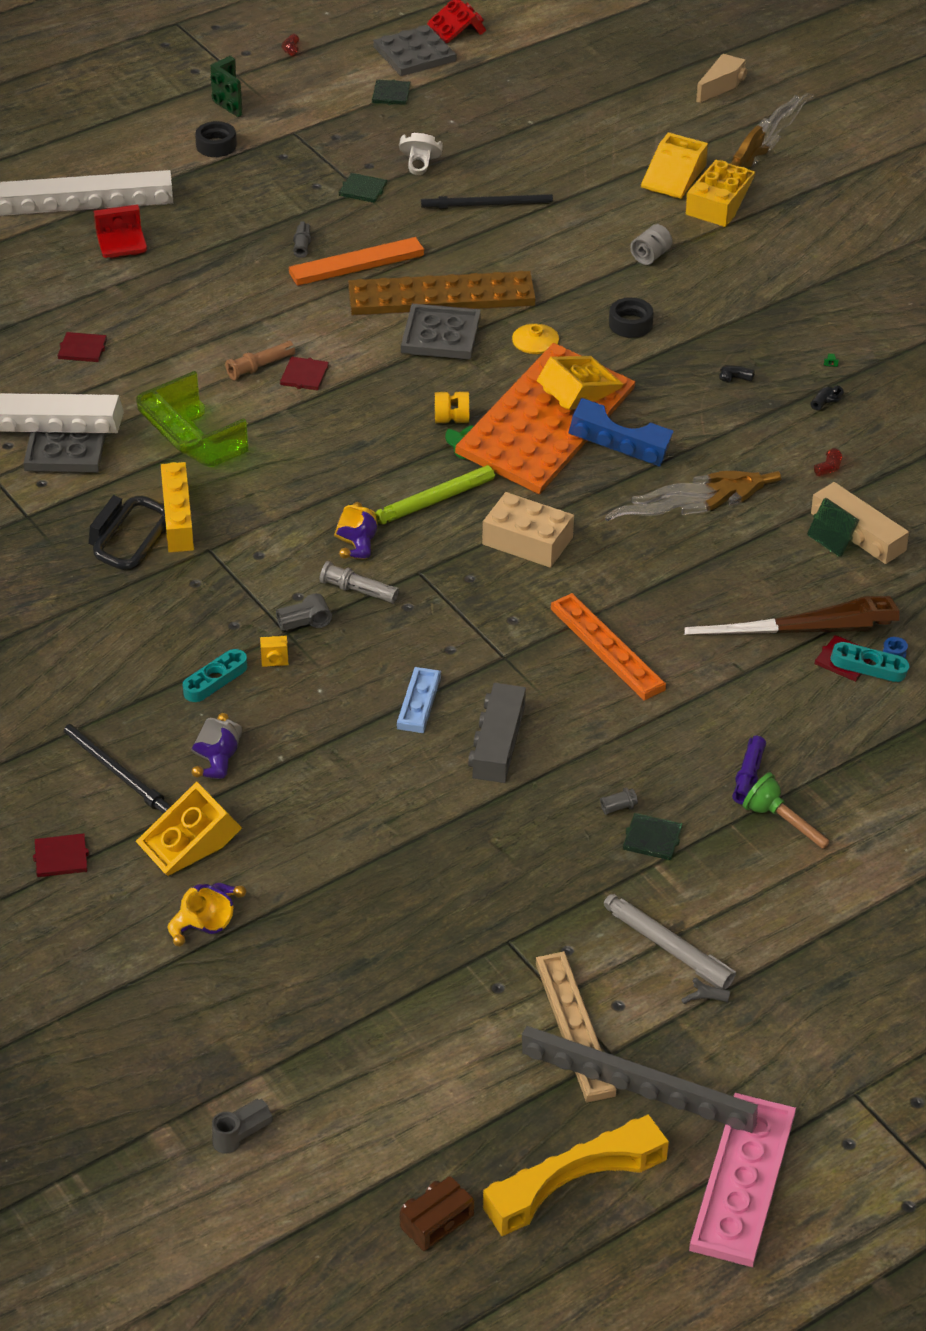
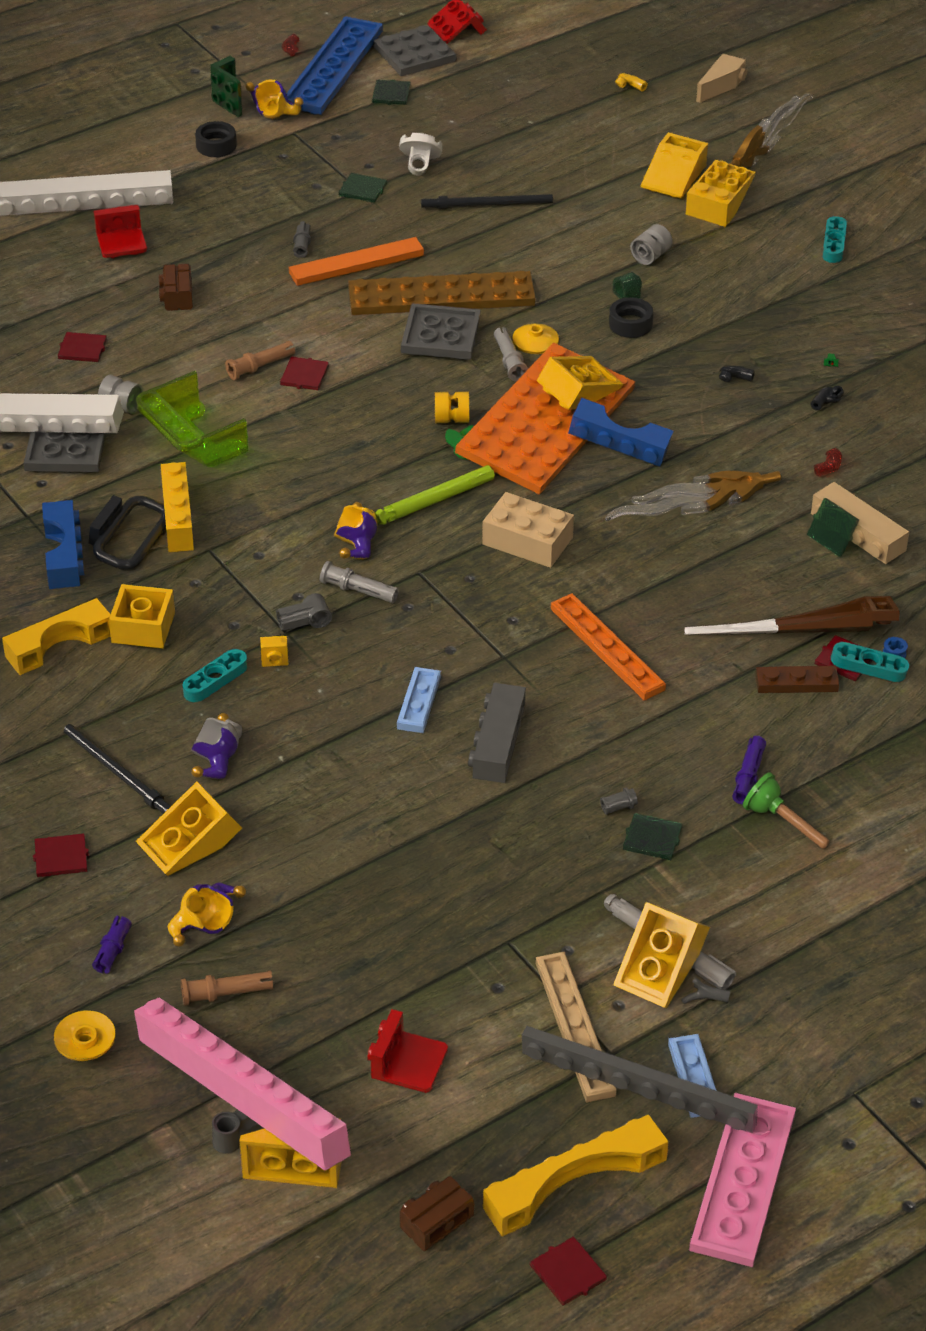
(63, 562): none -> blue arch
(80, 1027): none -> yellow dish
(83, 623): none -> yellow arch
(112, 944): none -> dark purple pin
(126, 390): none -> light grey wheel
(142, 616): none -> yellow brick
(176, 287): none -> reddish brown brick
(210, 987): none -> medium nougat pin
(243, 1084): none -> bright pink brick
(271, 1159): none -> yellow slope
(272, 99): none -> yellow piece
(334, 63): none -> blue plate
(405, 1057): none -> red bracket
(512, 359): none -> light grey pin
(568, 1270): none -> dark red piece
(627, 286): none -> clear green plate
(631, 80): none -> yellow arm
(660, 954): none -> yellow slope
(691, 1061): none -> light blue tile
(797, 679): none -> reddish brown plate
(831, 233): none -> teal beam

